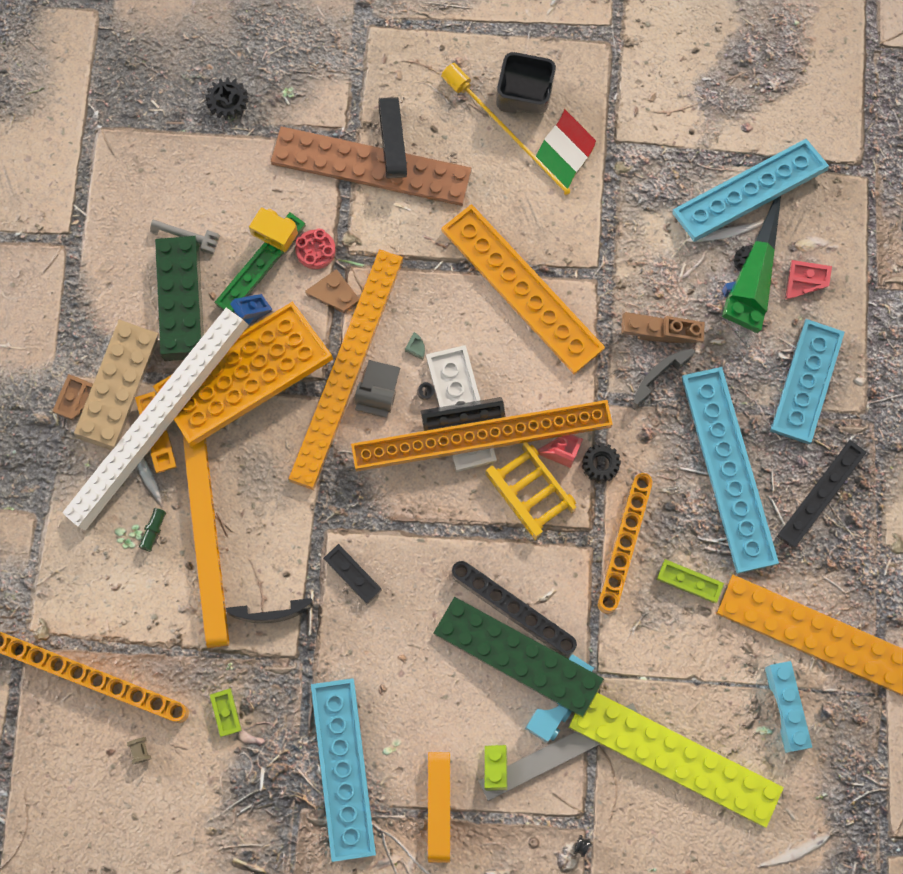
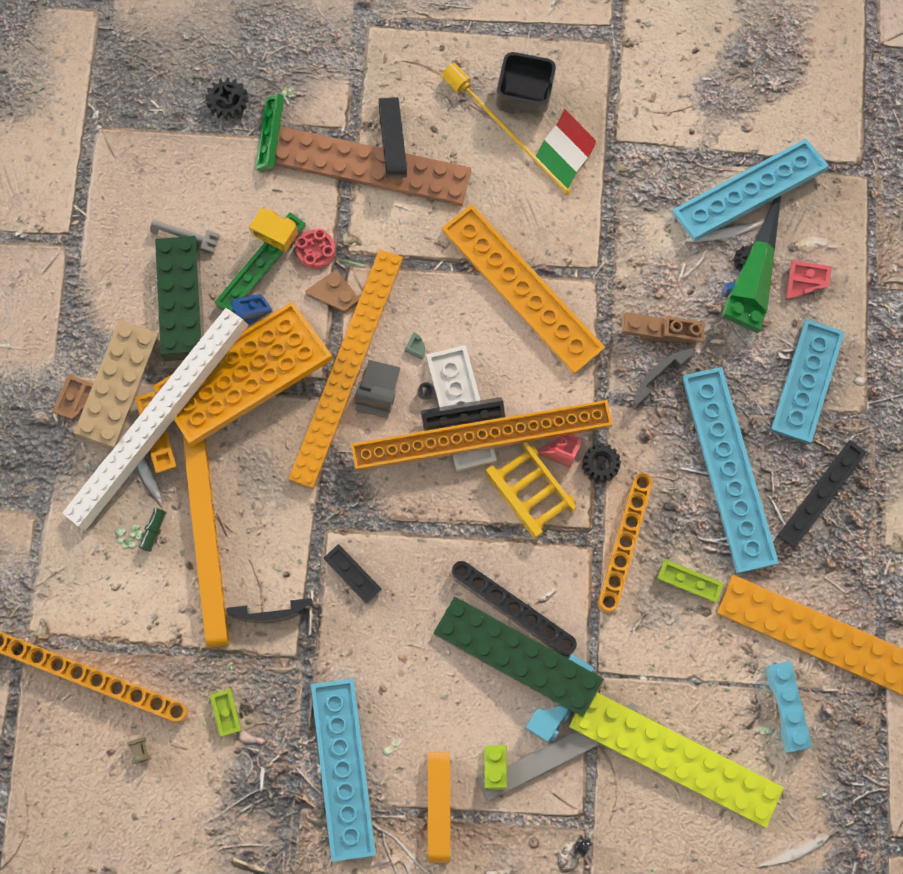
(269, 132): none -> green plate

